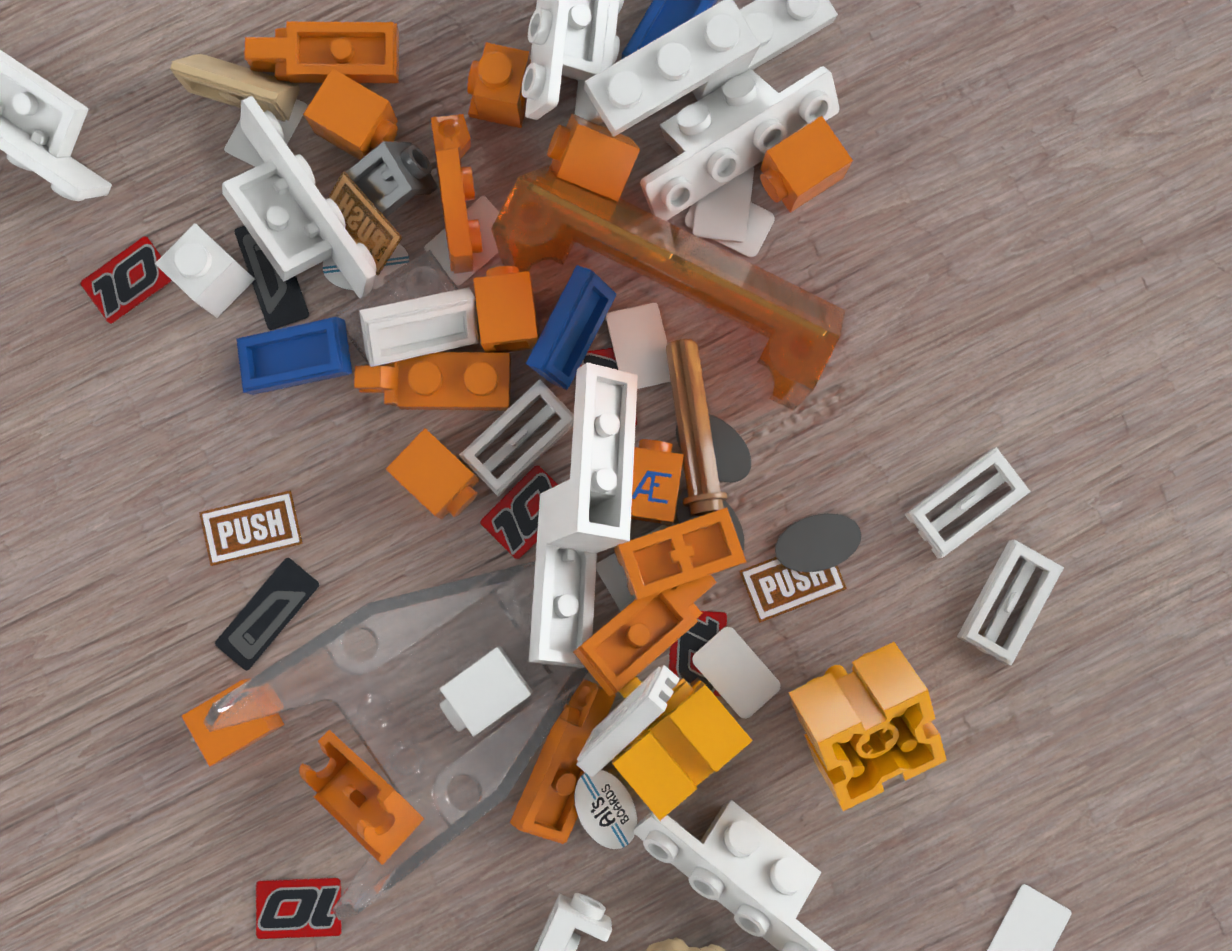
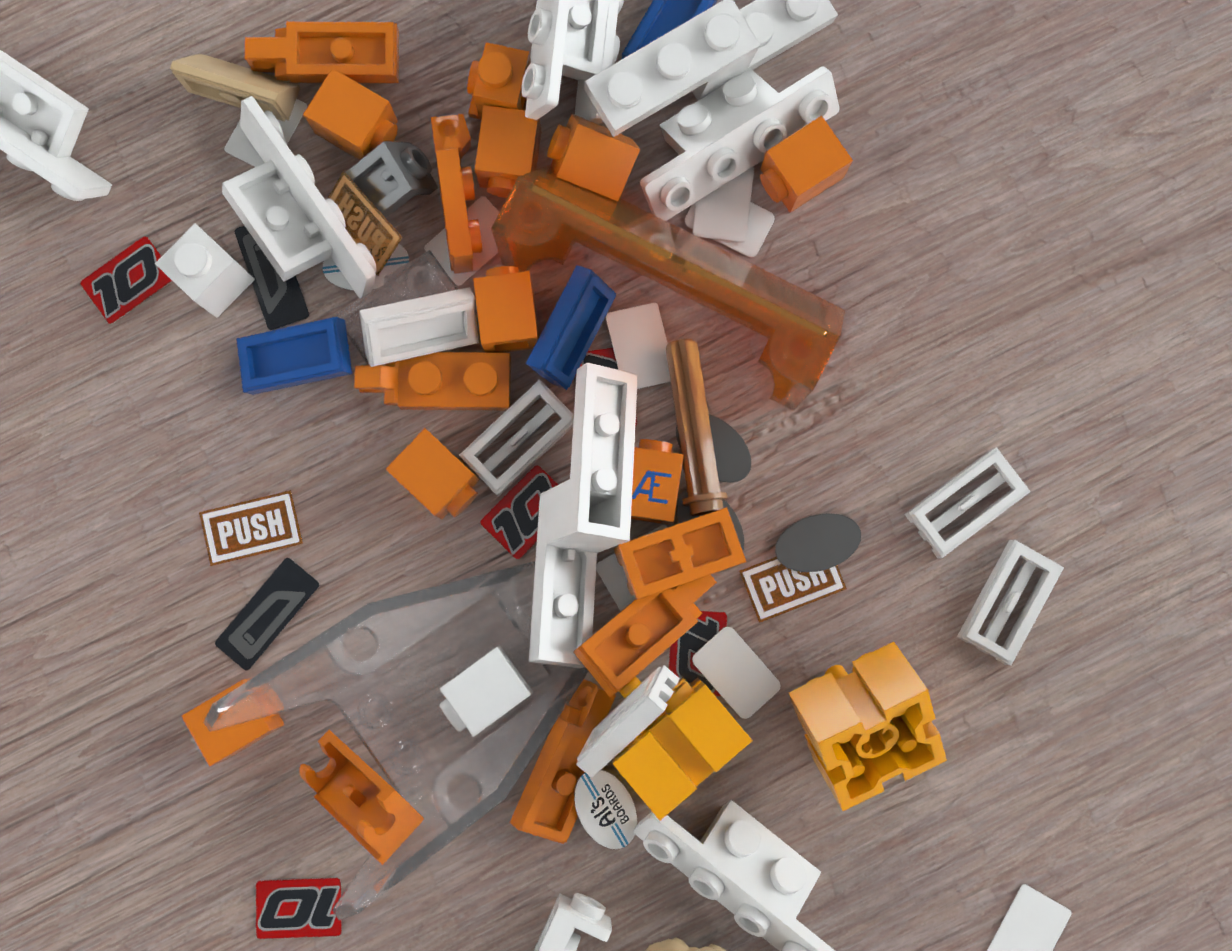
(506, 148): none -> orange brick

